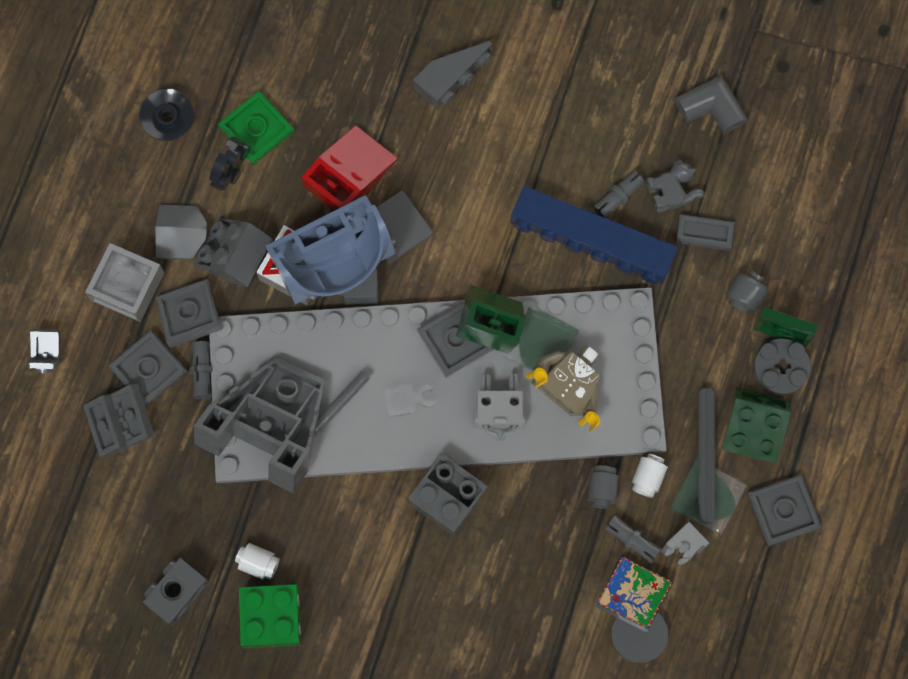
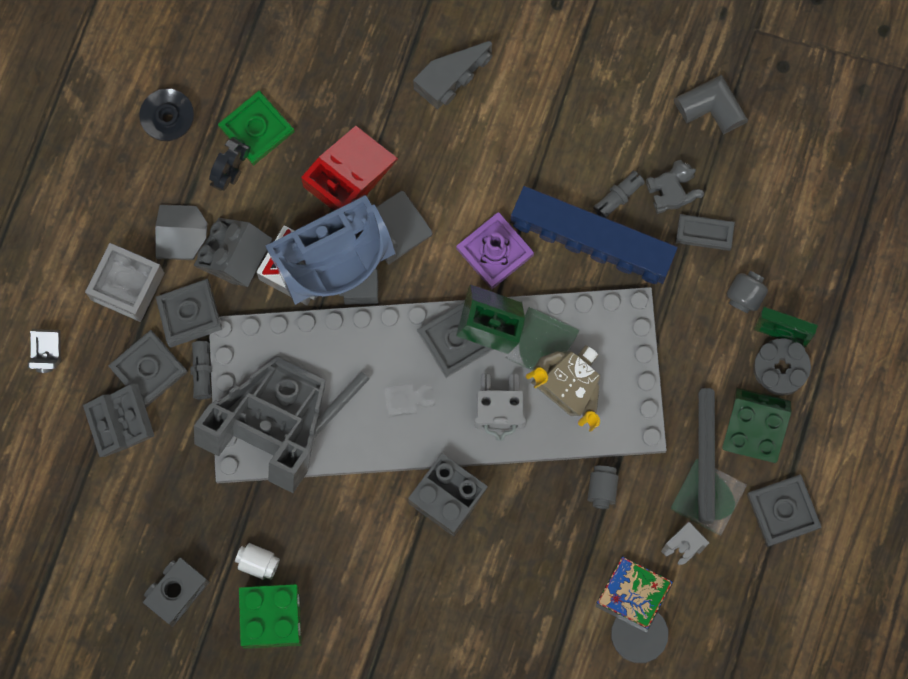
(496, 234): none -> medium lavender plate
(633, 539): dark grey pin -> none
(649, 475): white brick -> none

